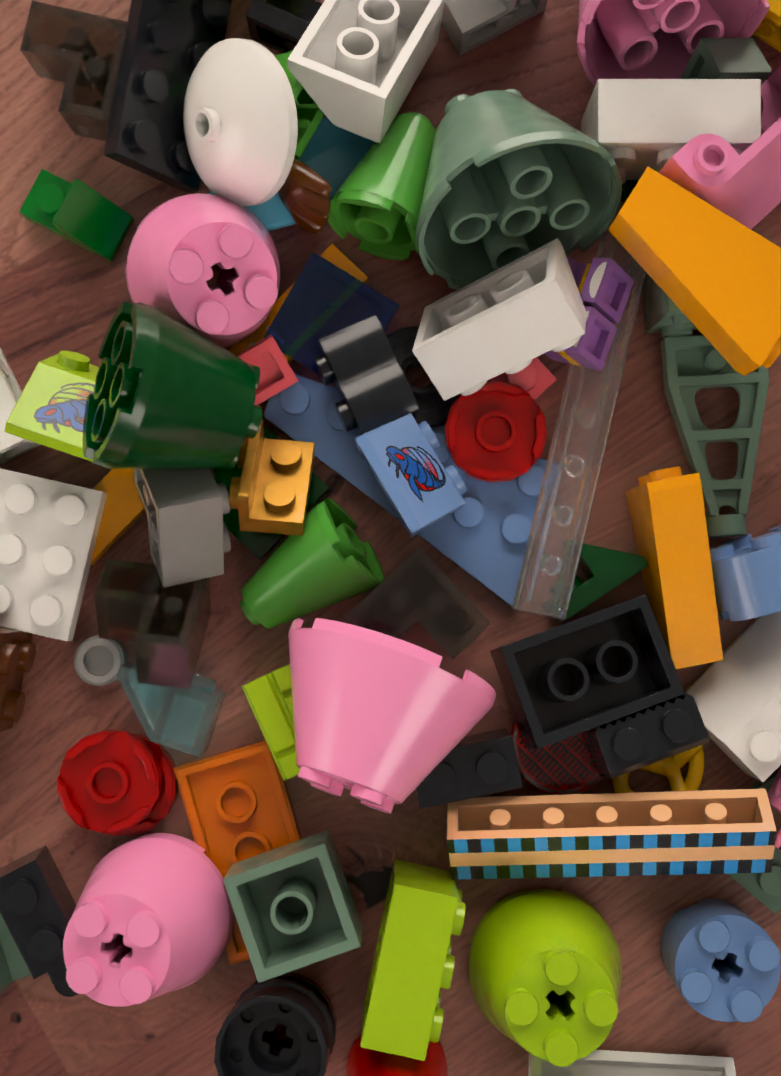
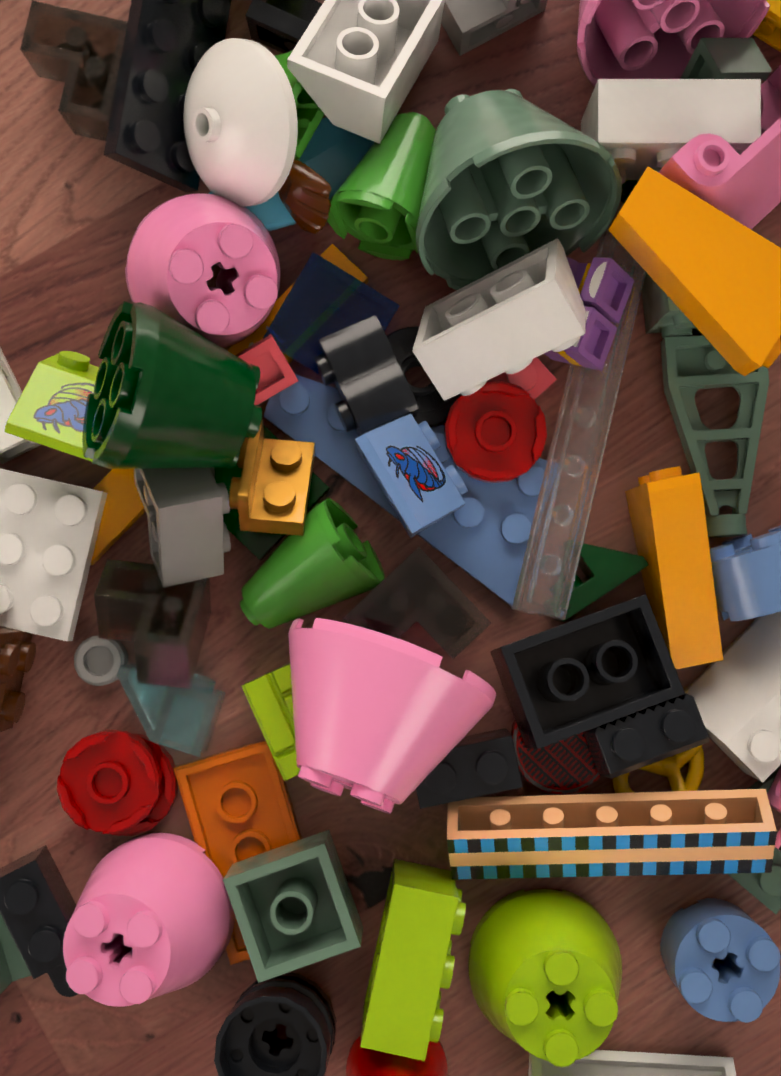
(77, 214): green slope -> none

